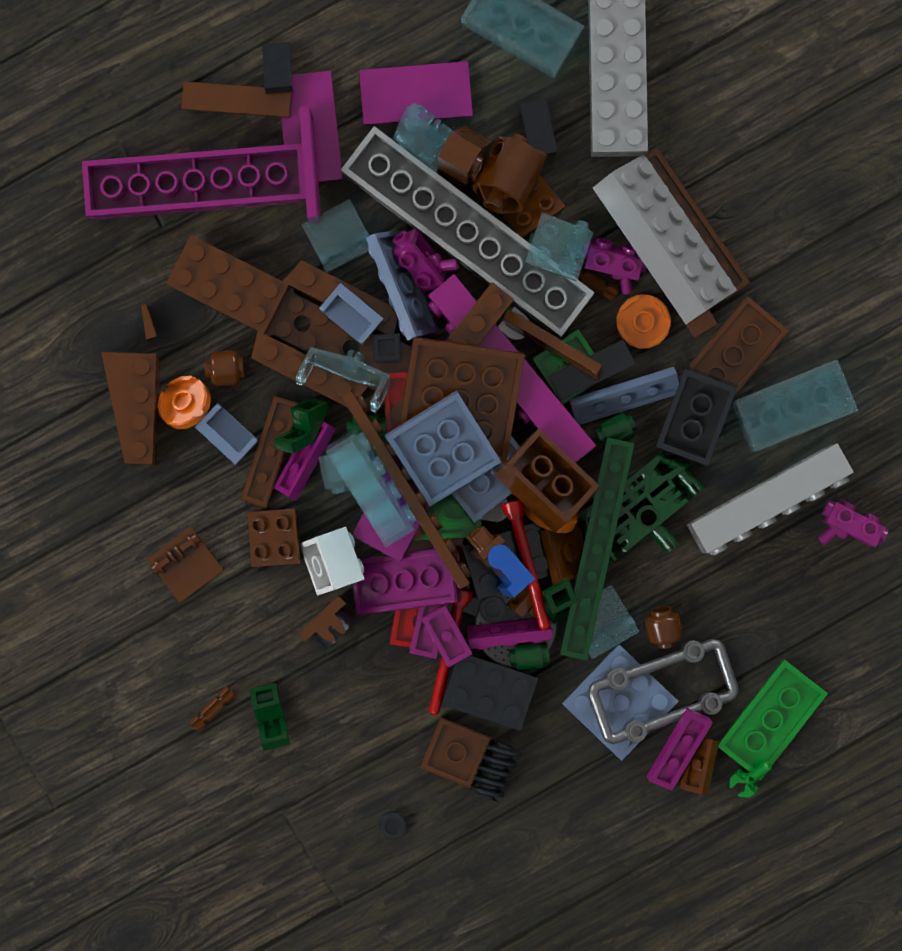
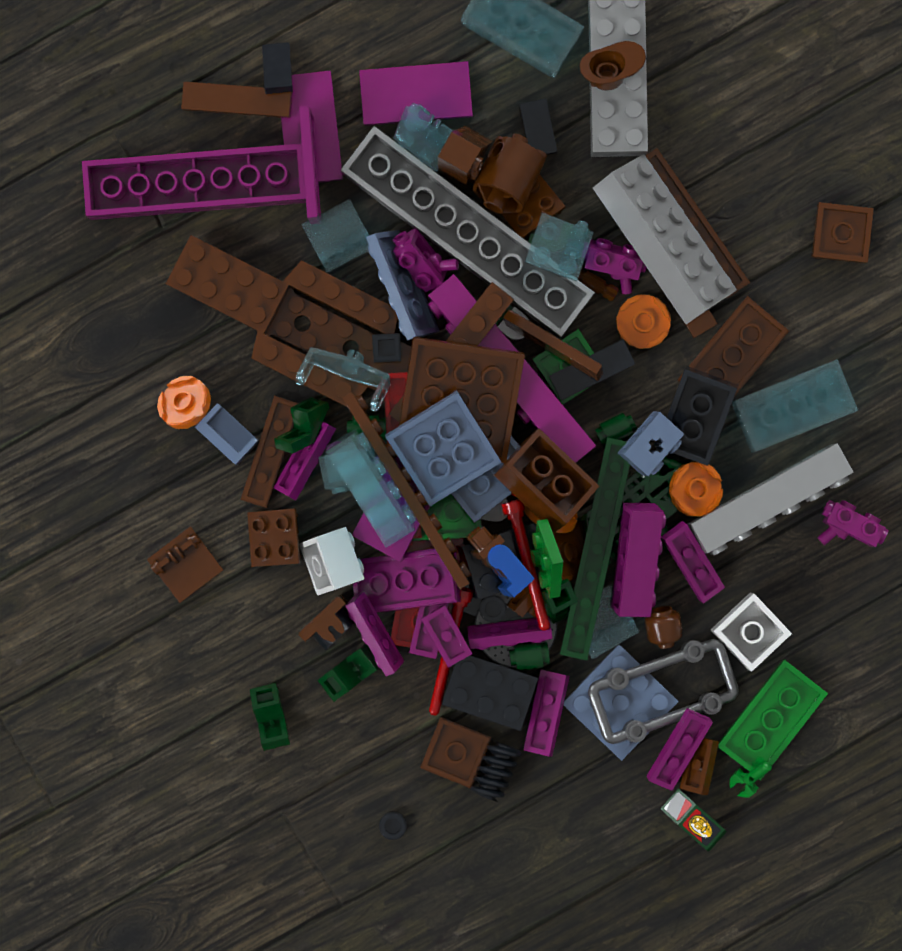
(134, 398): reddish brown wedge -> none
(150, 330): reddish brown piece -> none
(212, 709): reddish brown axle -> none
(225, 368): reddish brown head -> none
(349, 673): none -> dark green slope
(351, 314): sand blue panel -> none
(374, 633): none -> magenta plate
(546, 713): none -> magenta plate
(547, 558): none -> green plate
(612, 64): none -> reddish brown piece
(624, 396): sand blue plate -> none
(637, 448): none -> sand blue brick
(637, 559): none -> magenta brick
(692, 562): none -> magenta plate
(693, 820): none -> slope
(695, 489): none -> orange tile
(751, 631): none -> white brick
(842, 232): none -> reddish brown plate

